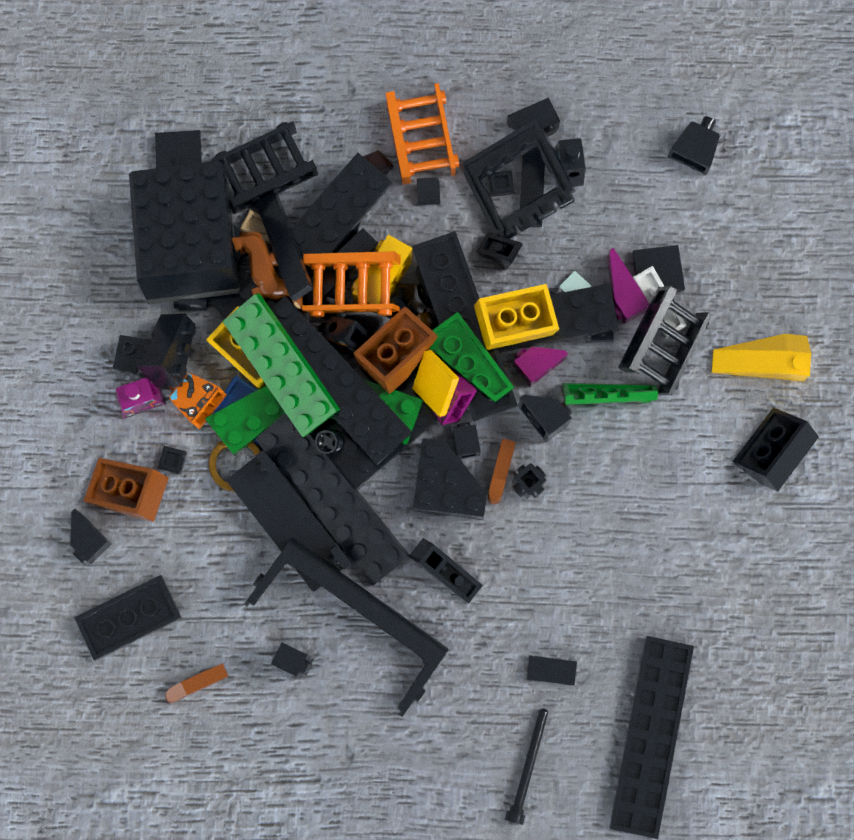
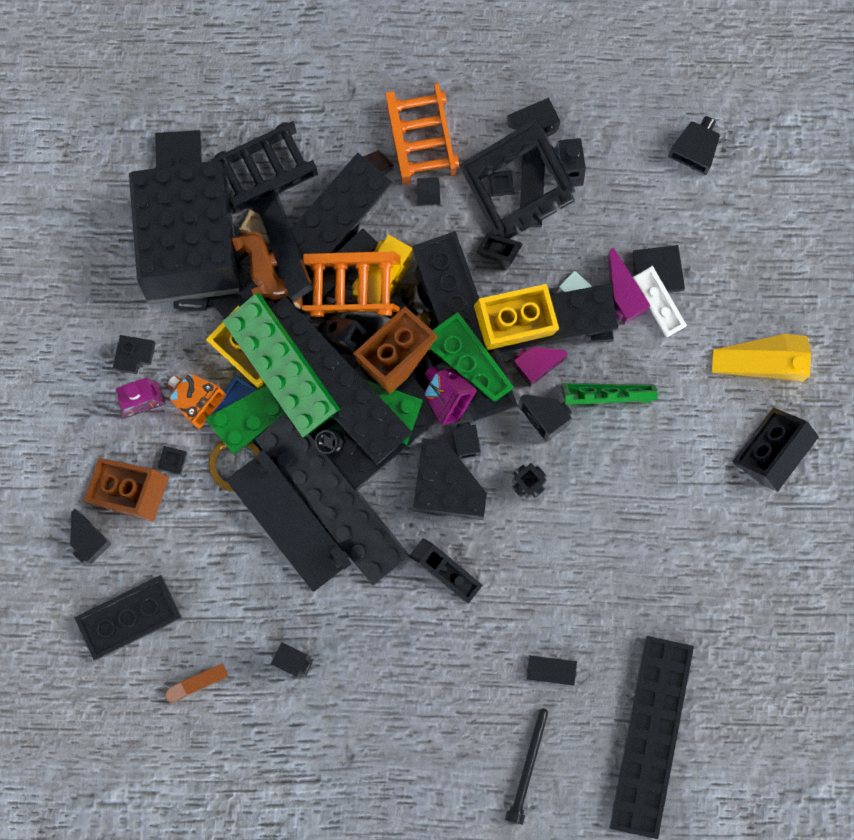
(168, 351): black wedge -> none
(365, 604): black piece -> none
(435, 383): yellow tile -> none
(501, 471): dark orange piece -> none
(644, 339): black fence -> none

